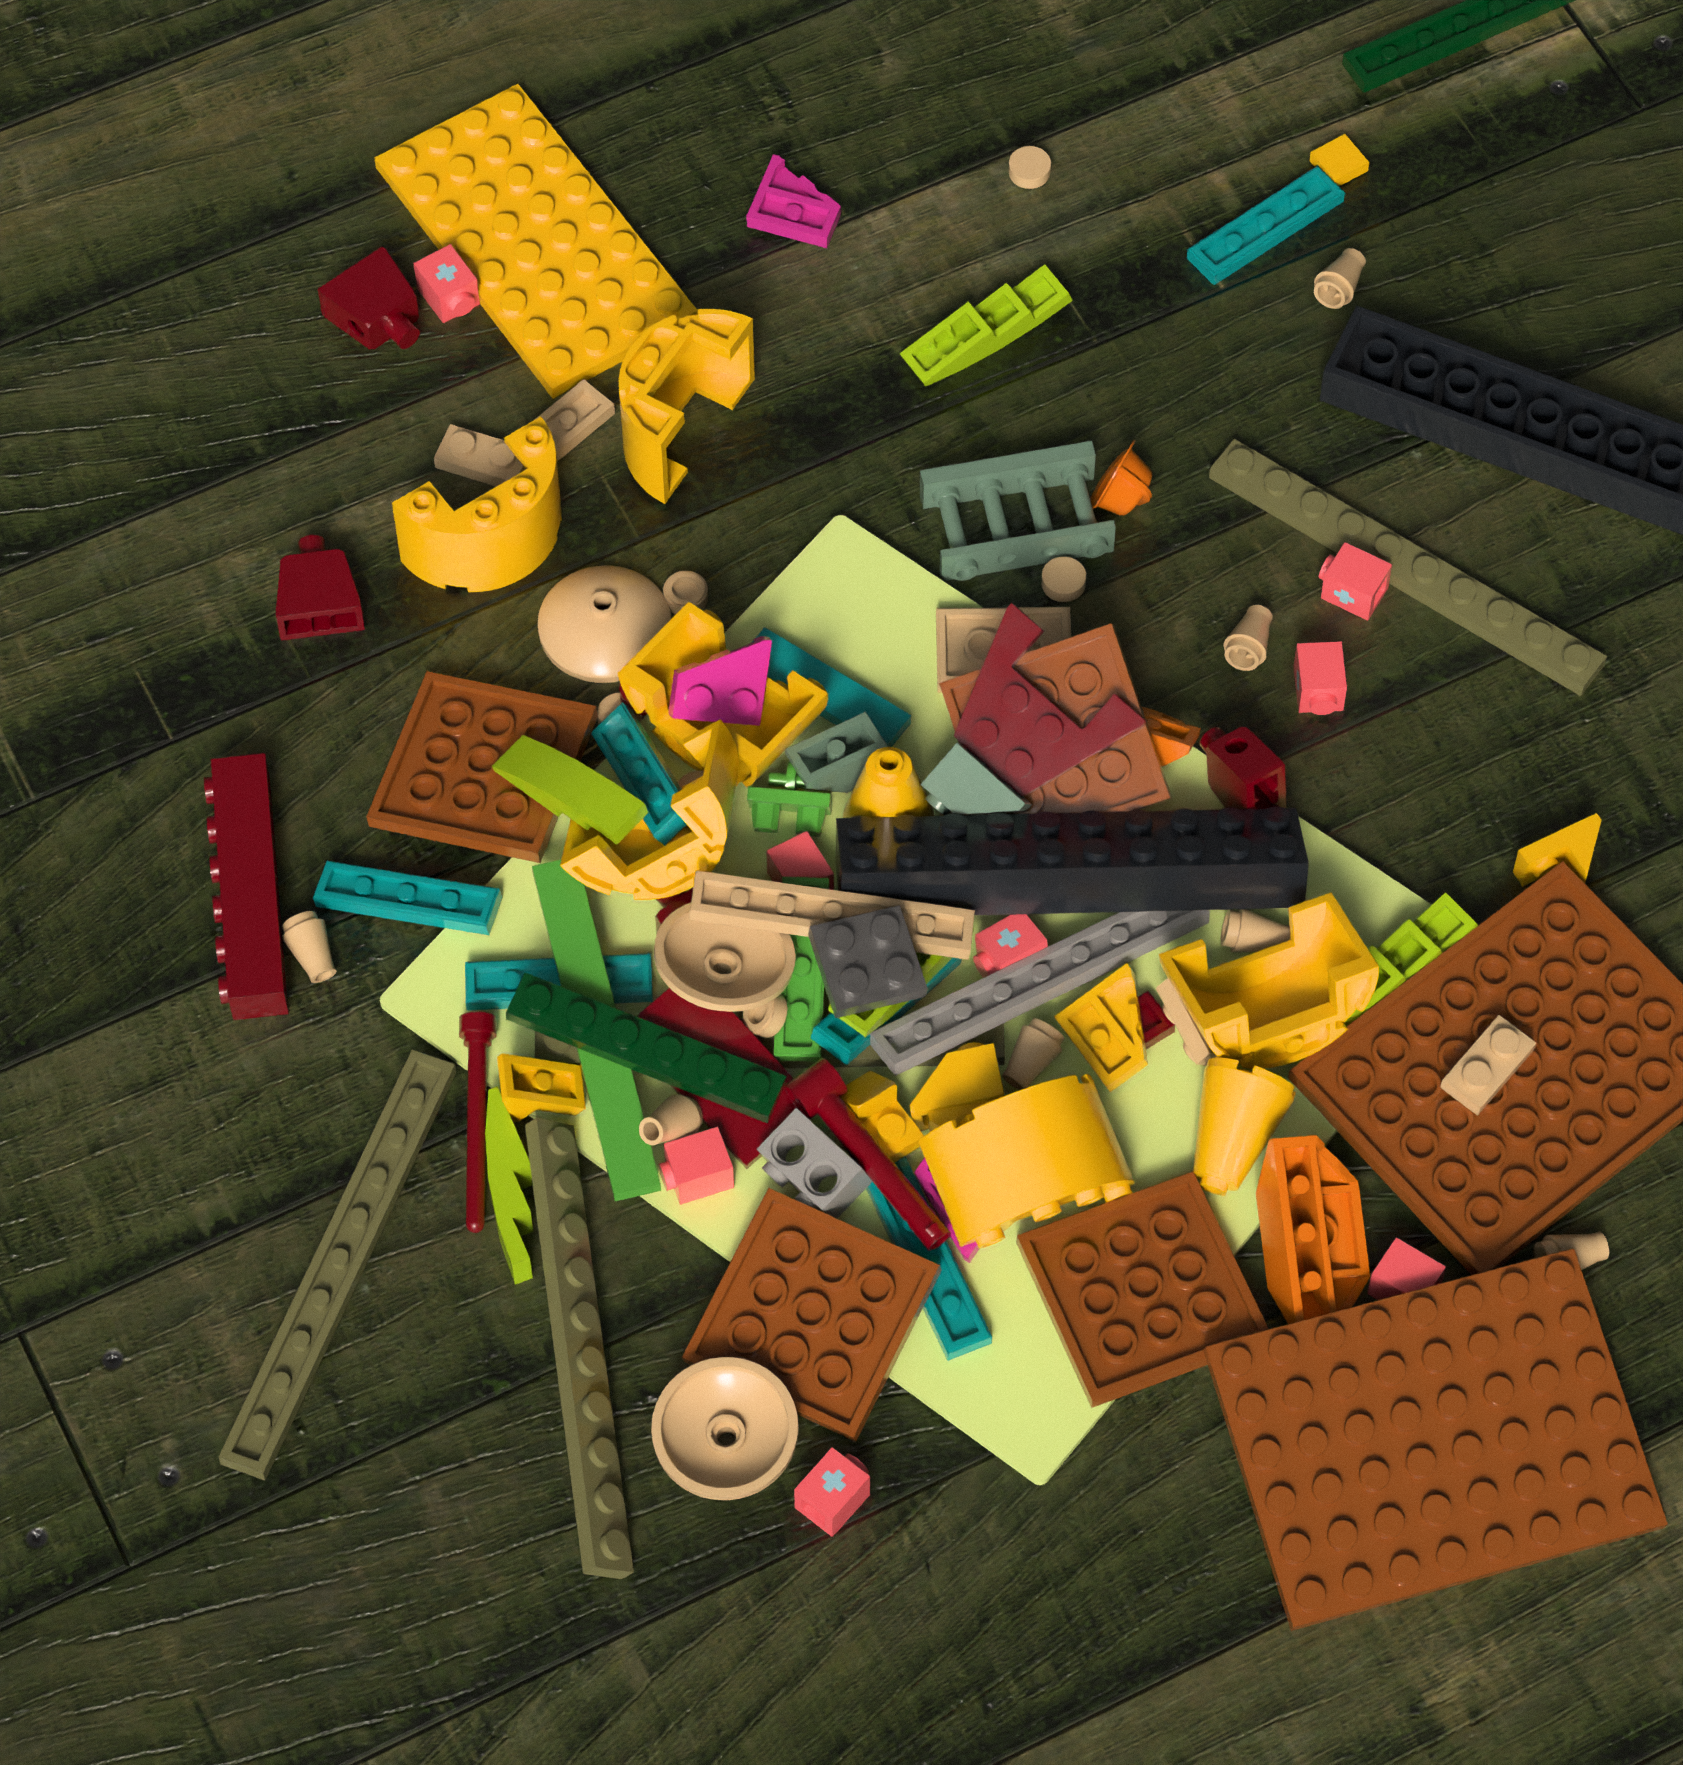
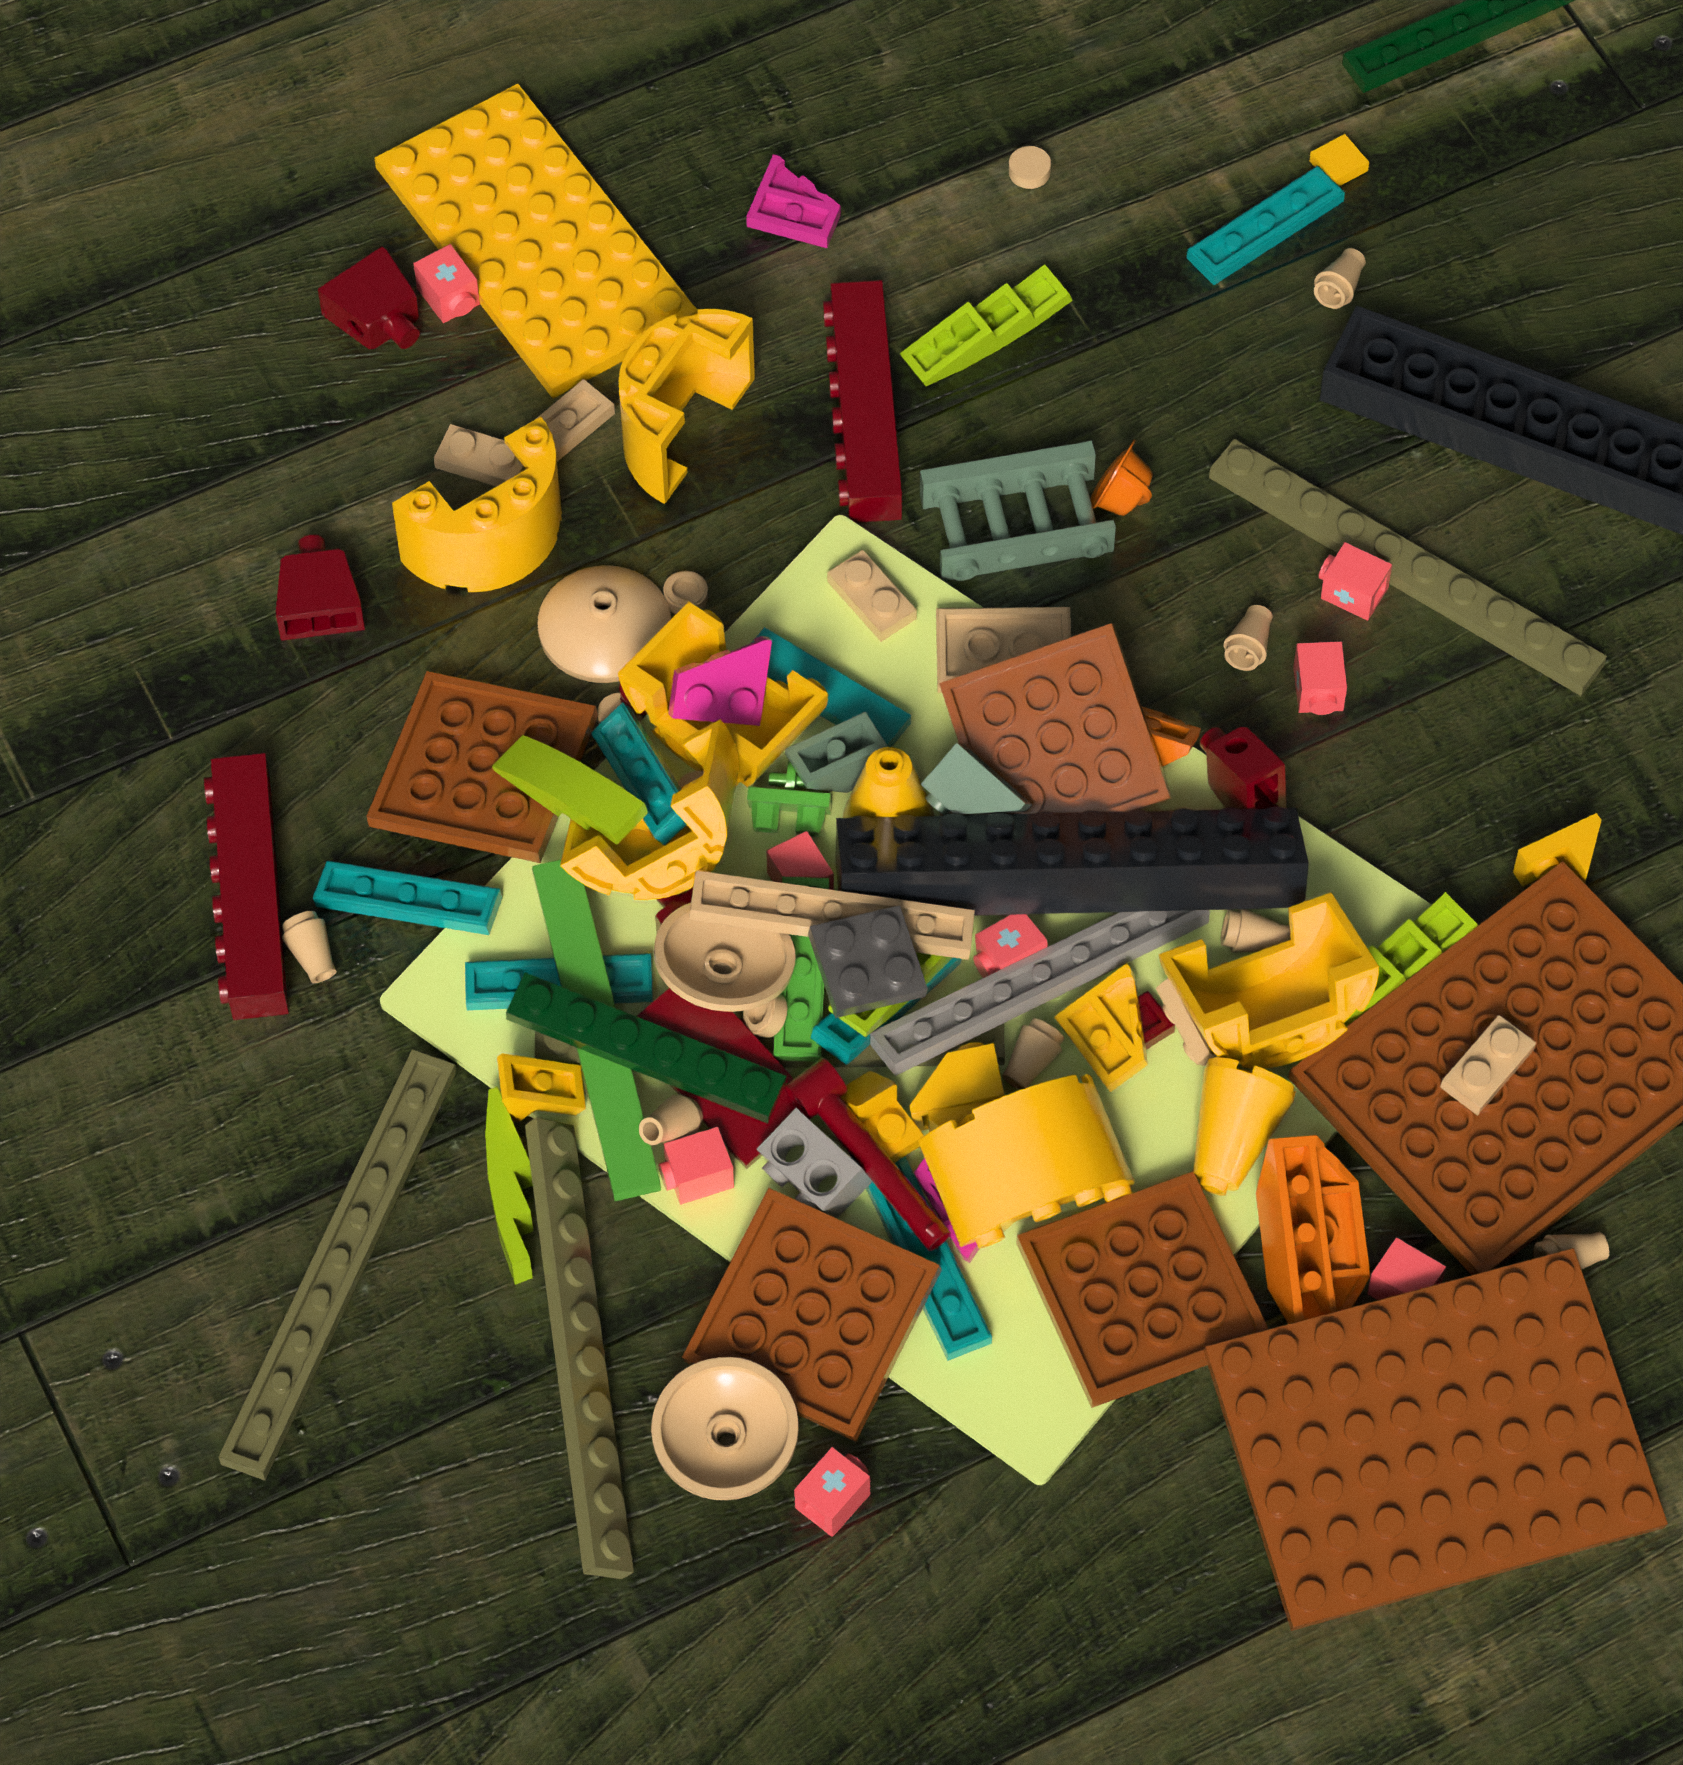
(477, 1032): dark red piece -> none
(865, 402): none -> dark red brick
(871, 595): none -> tan plate
(1023, 731): dark red wing -> none
(1063, 579): tan tile -> none

